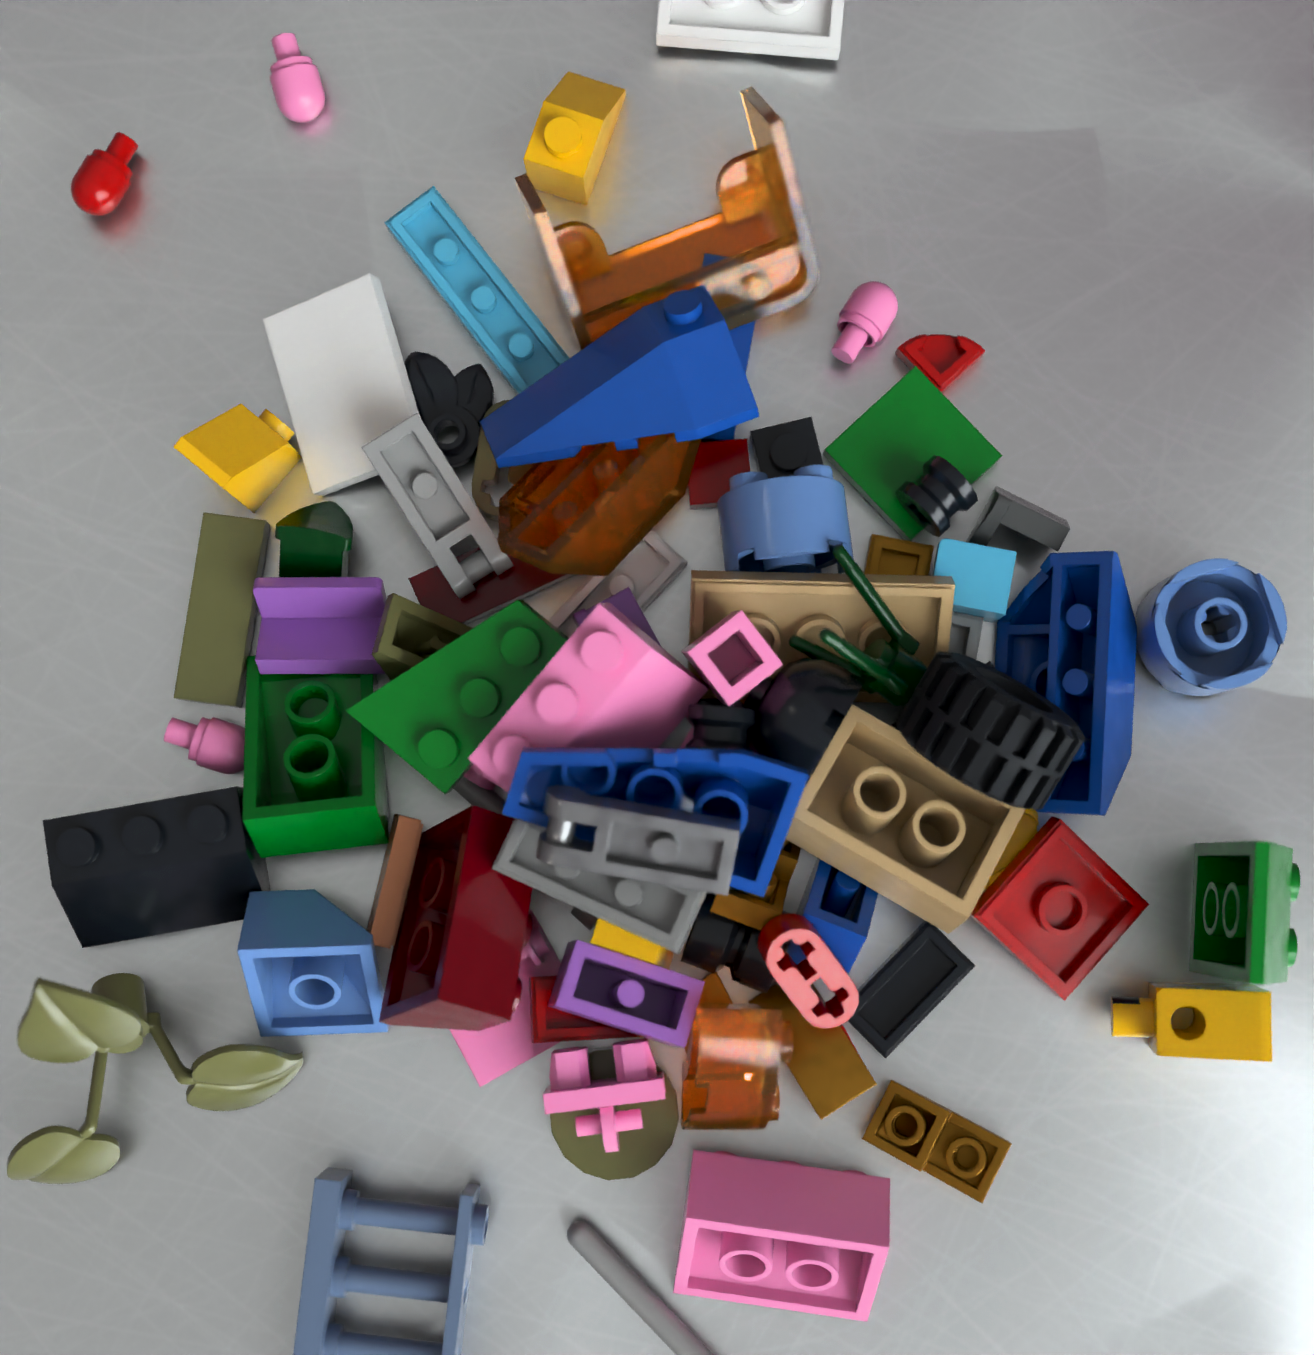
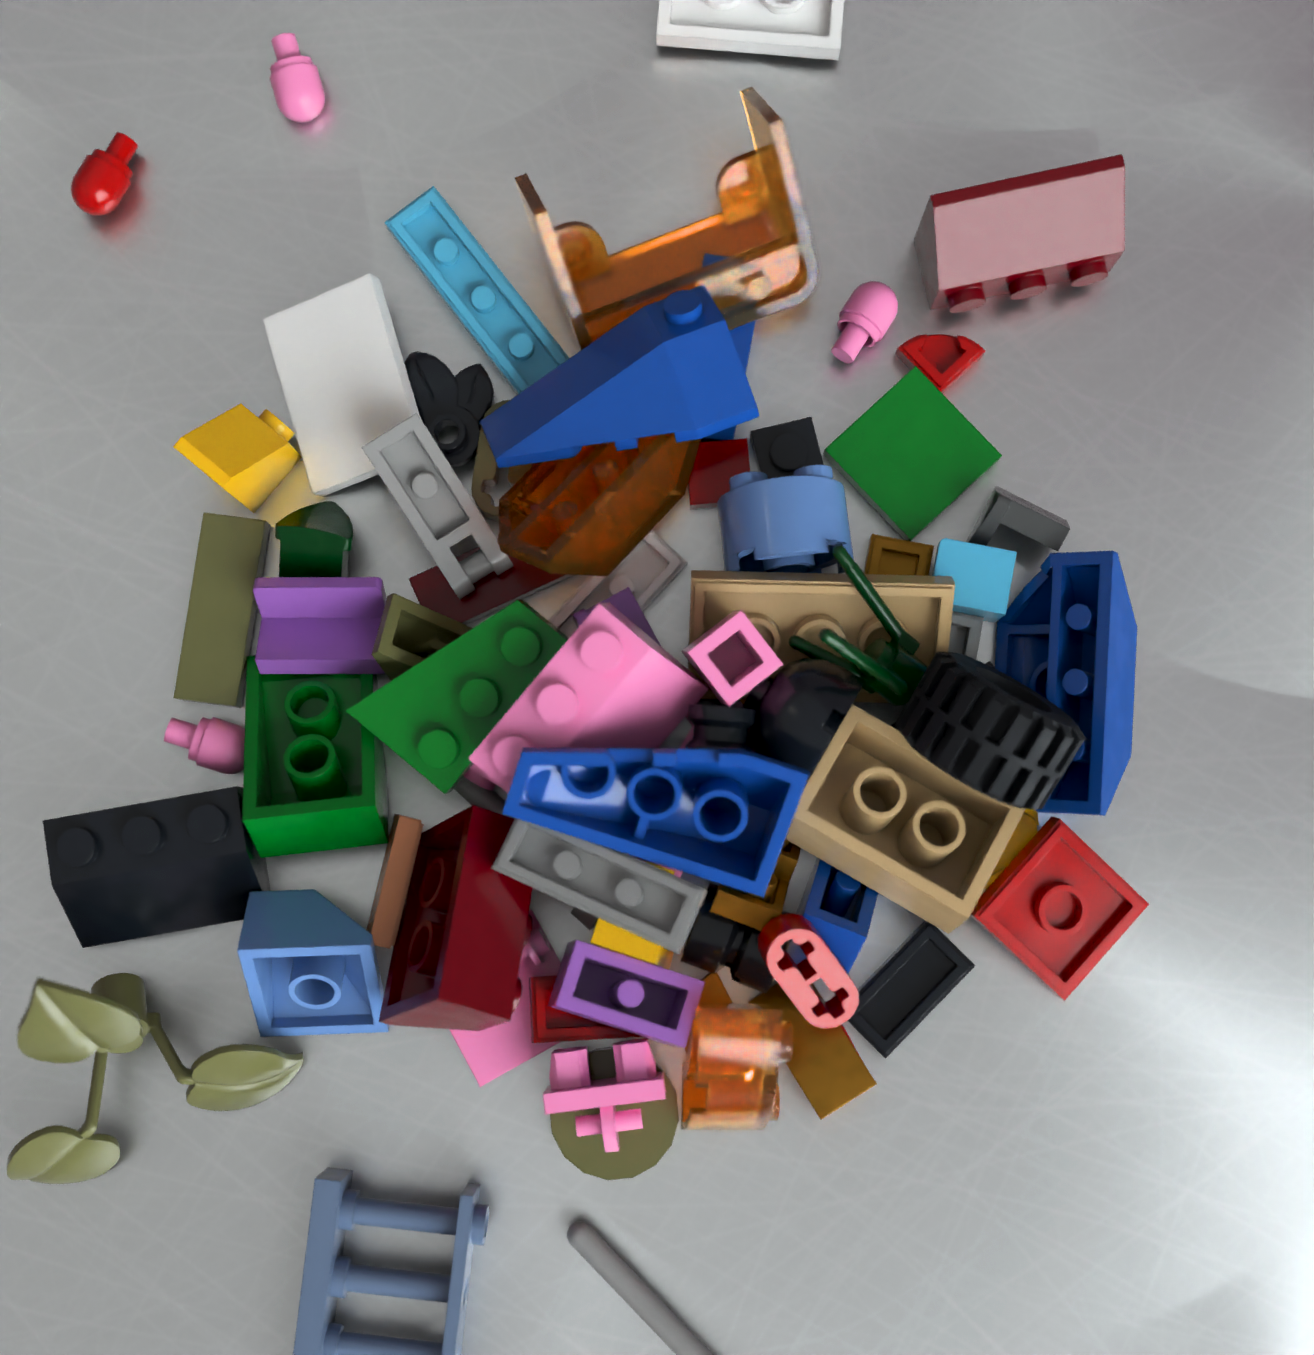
(572, 136): yellow slope -> none
(639, 841): flat silver plate -> none
(783, 1235): bright pink slope -> none
(936, 495): black wheel -> none
(937, 1141): pearl gold slope -> none
(1022, 234): none -> slope
(1226, 1022): yellow torso -> none
(1243, 911): green slope -> none
(1247, 622): medium blue brick -> none

